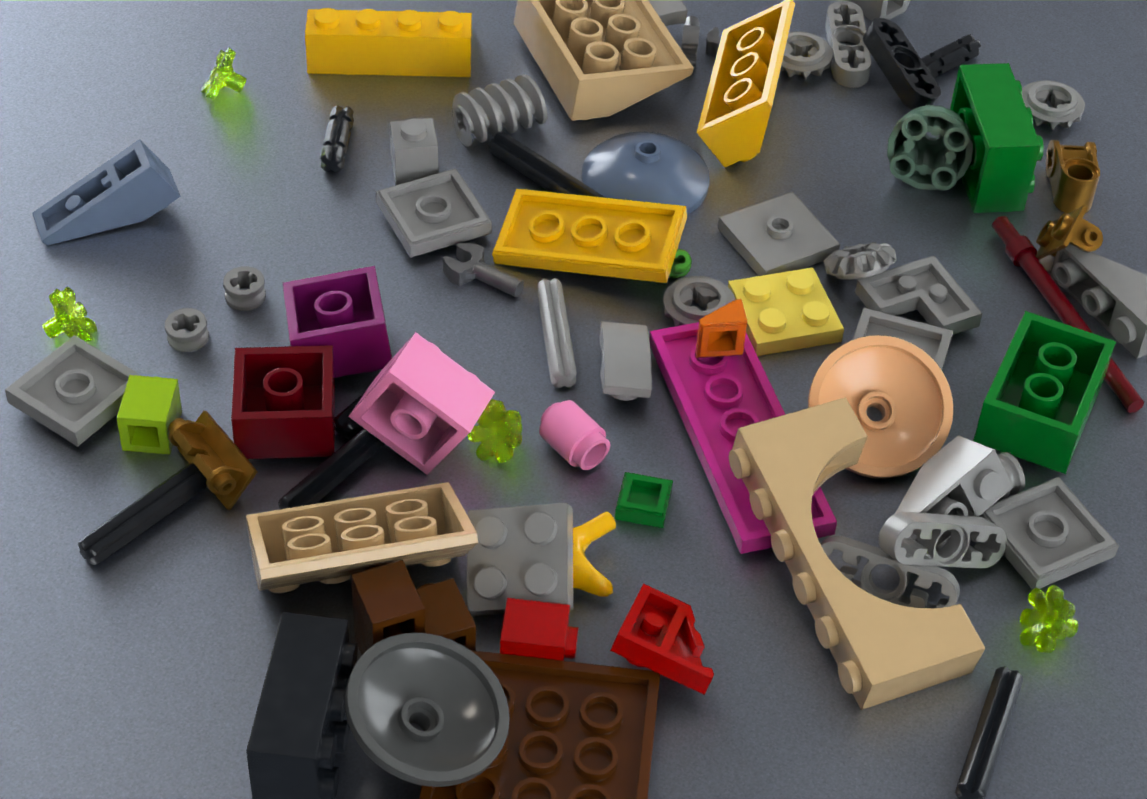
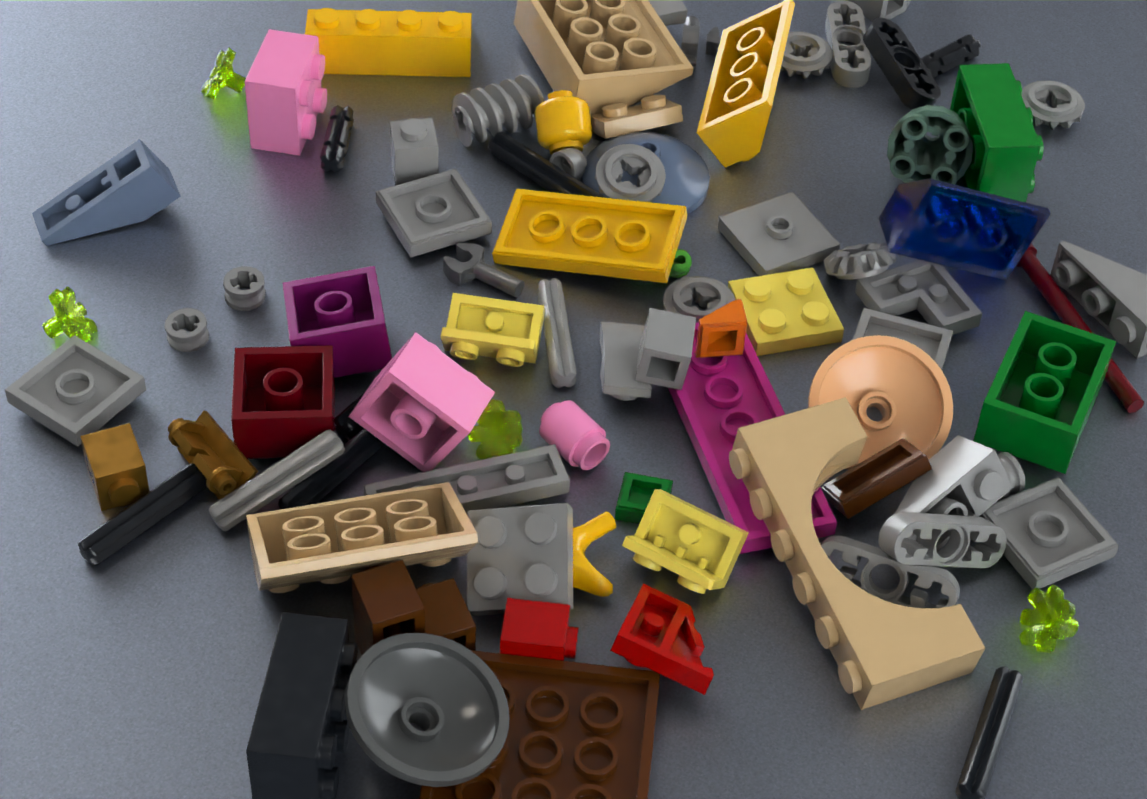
(115, 466): none -> pearl gold brick
(146, 413): lime brick -> none
(276, 480): none -> light grey axle
(285, 92): none -> bright pink brick
(493, 329): none -> light yellow bracket
(494, 480): none -> light grey plate
(563, 122): none -> yellow head
(571, 161): none -> light grey hinge
(621, 120): none -> tan plate
(634, 160): none -> light grey gear
(665, 349): none -> light grey brick
(686, 542): none -> light yellow bracket
(876, 478): none -> reddish brown tile
(960, 227): none -> clear blue slope
(1068, 229): pearl gold hinge -> none
(1072, 174): pearl gold piece -> none

